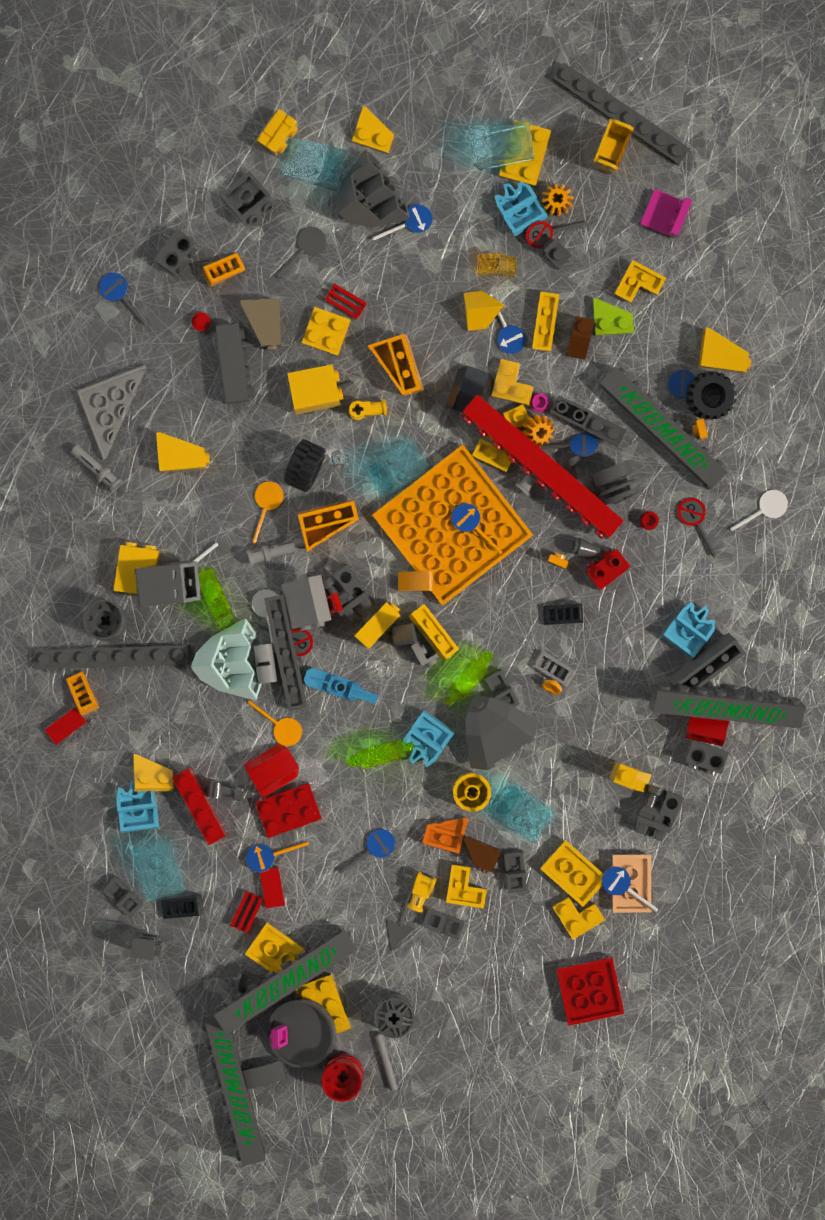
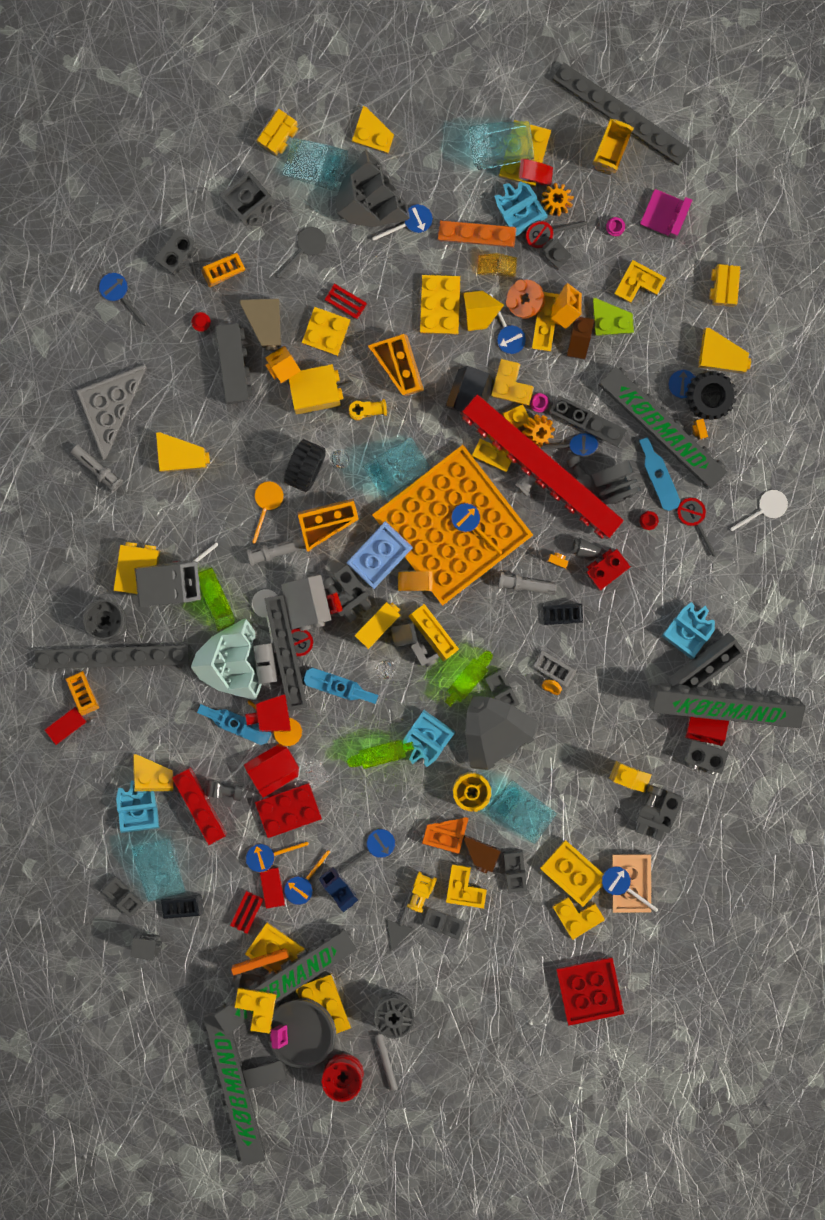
(223, 718): none -> dark azure piece
(260, 961): none -> orange tile
(262, 1006): none -> yellow plate
(271, 715): none -> red torso
(281, 364): none -> light orange brick
(299, 889): none -> blue piece
(338, 889): none -> dark blue brick
(379, 555): none -> light blue tile
(440, 304): none -> yellow plate
(477, 234): none -> orange plate
(517, 583): none -> light grey pin
(530, 308): none -> orange plate
(536, 172): none -> red slope
(567, 306): none -> light orange slope
(615, 226): none -> dark pink plate
(664, 485): none -> dark azure piece
(725, 285): none -> yellow brick

